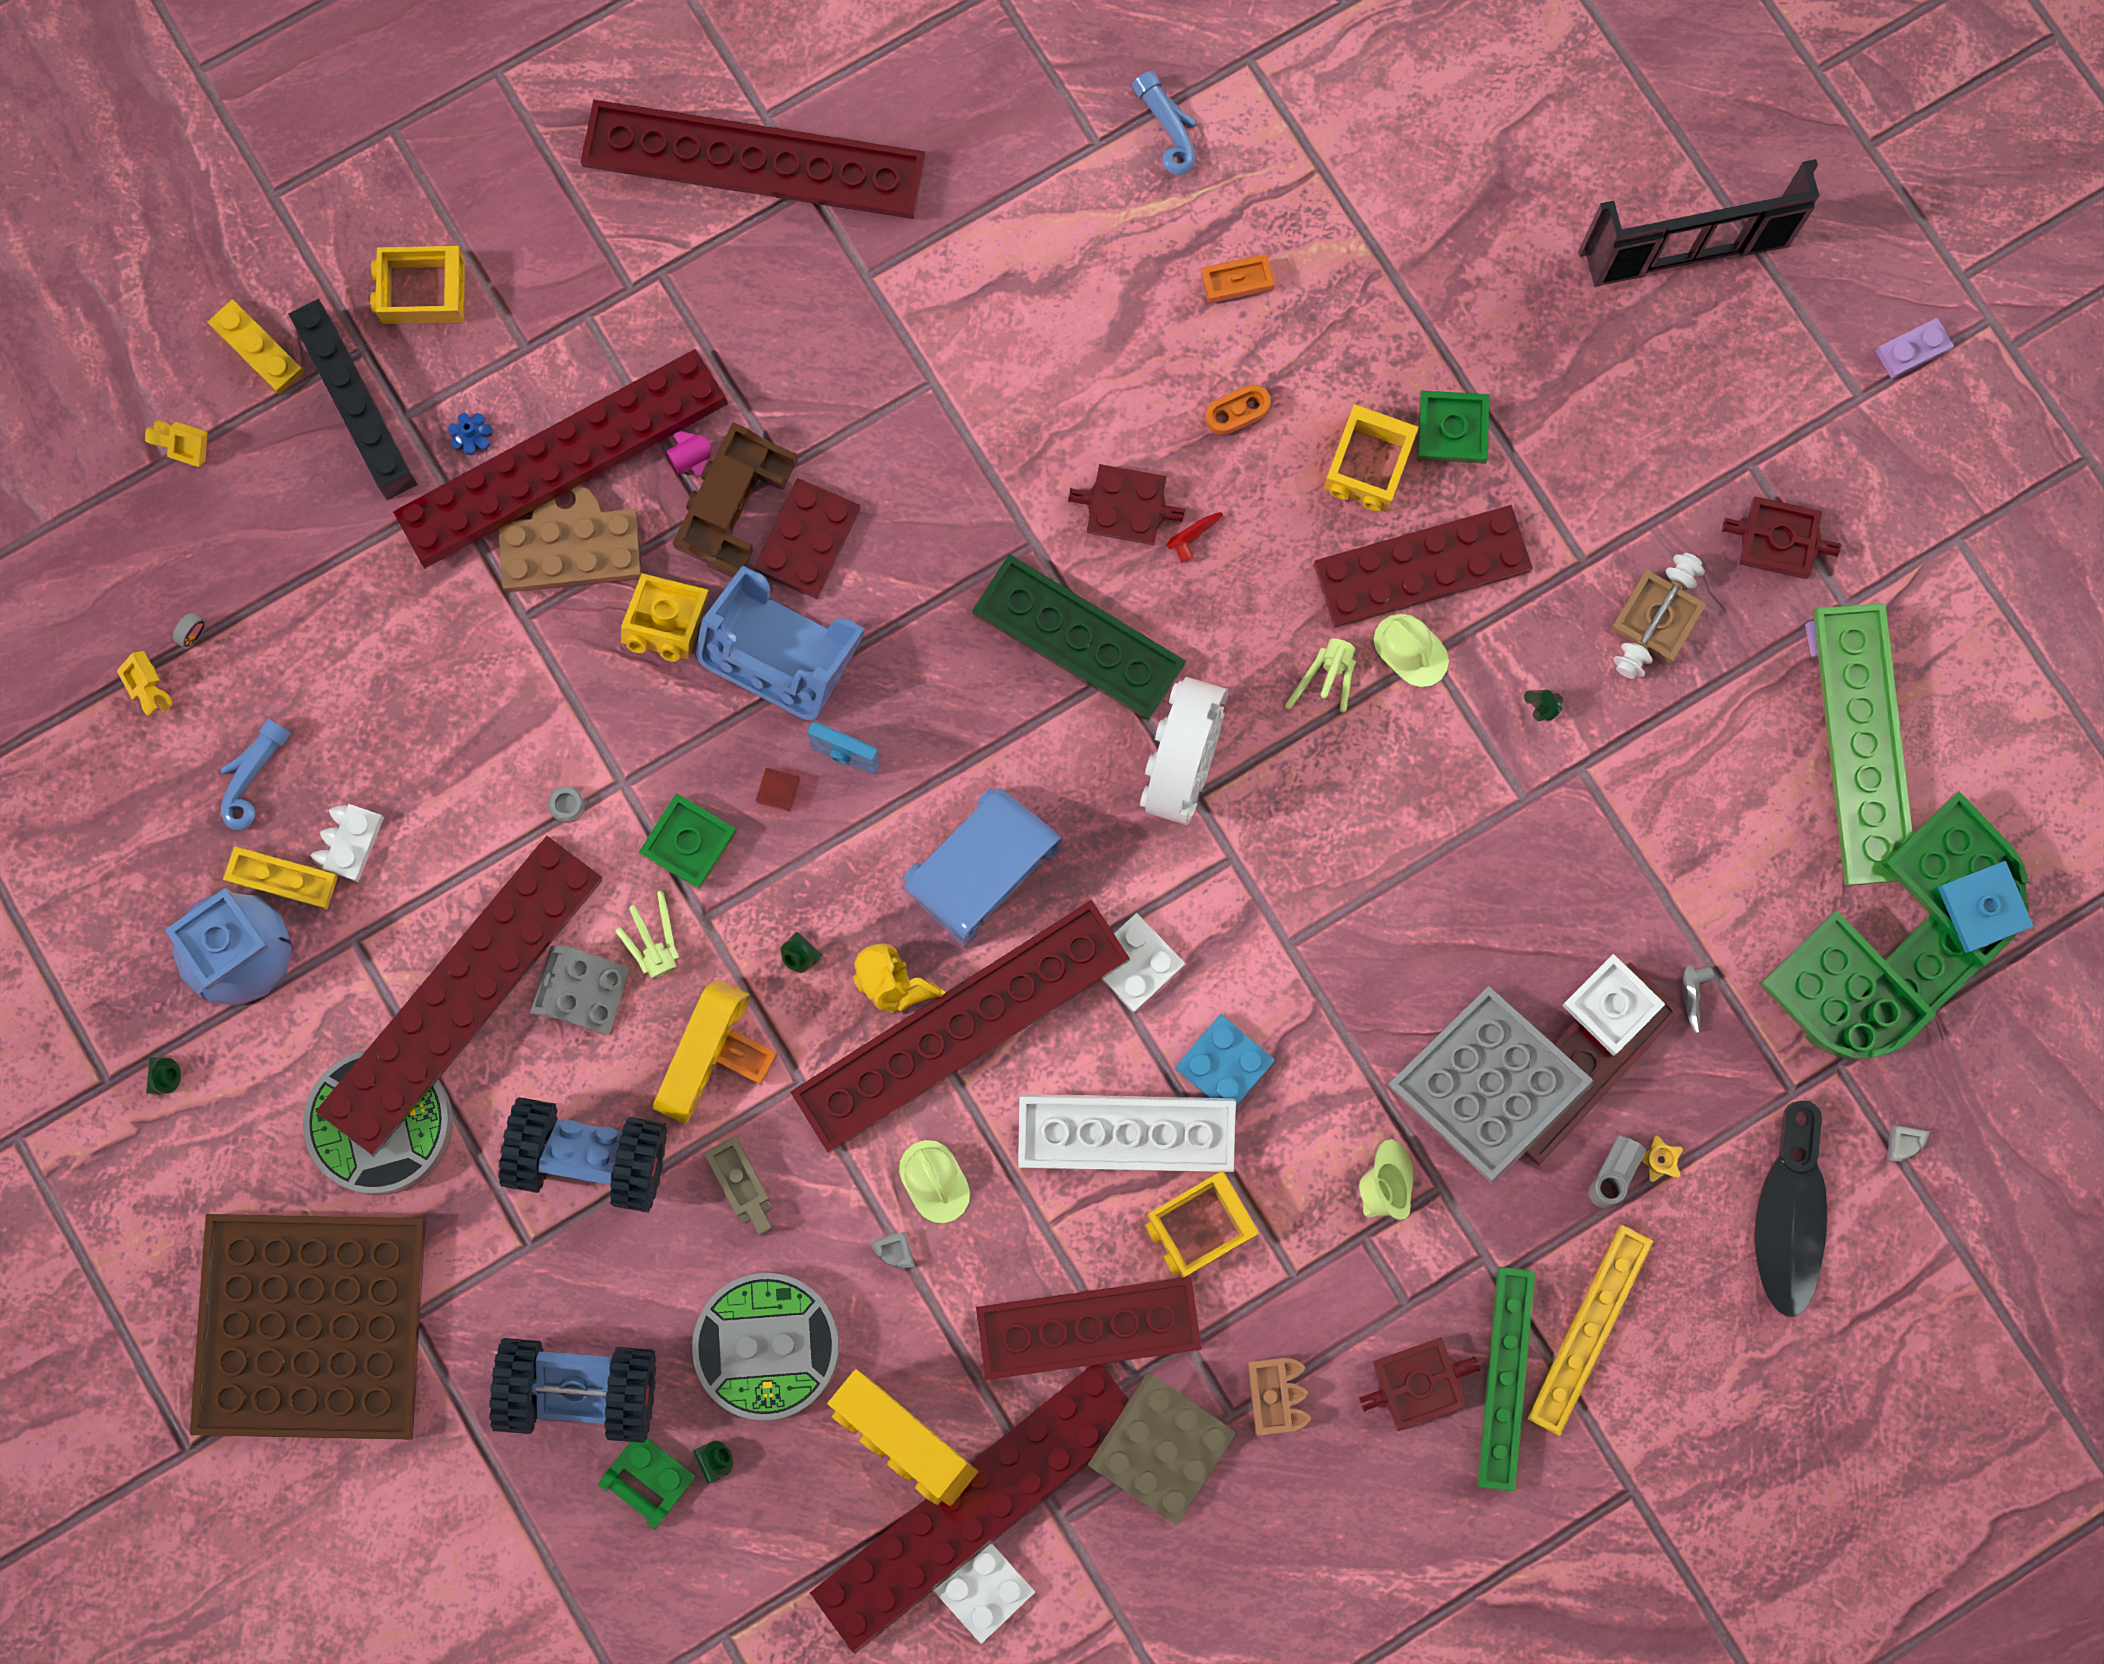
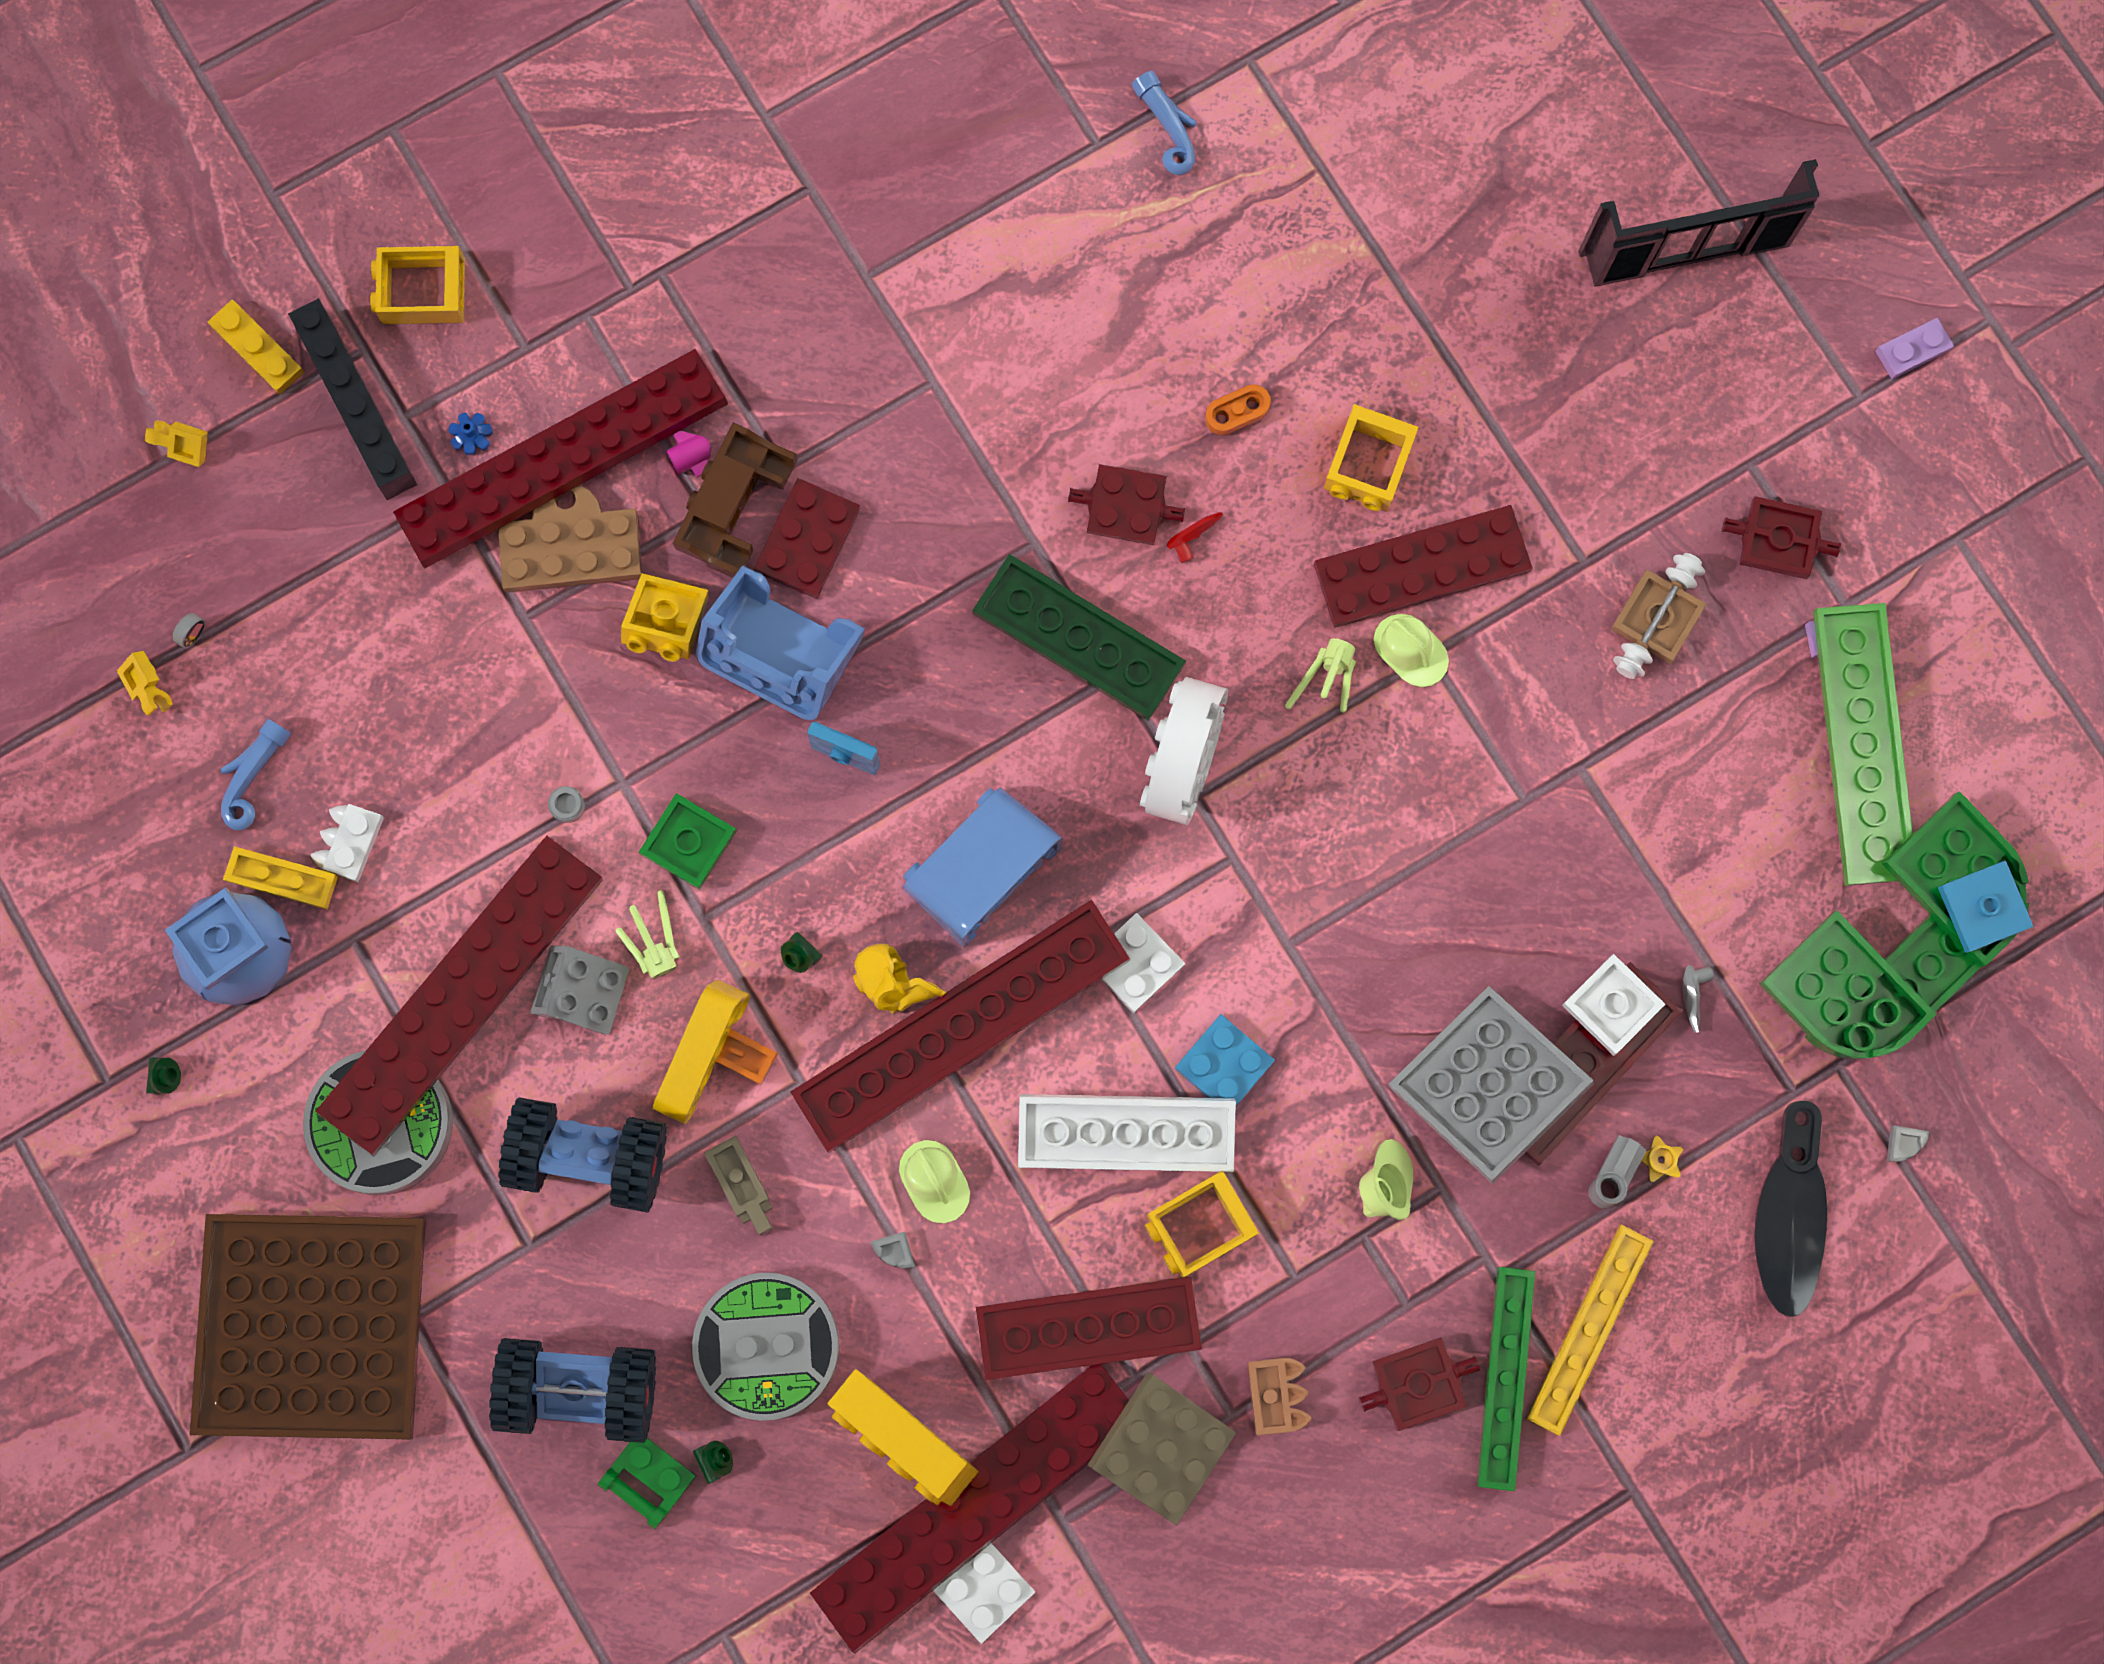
(753, 159): dark red plate -> none
(778, 789): clear red tile -> none
(1237, 278): orange plate -> none
(1453, 427): green plate -> none
(1546, 704): dark green plate -> none

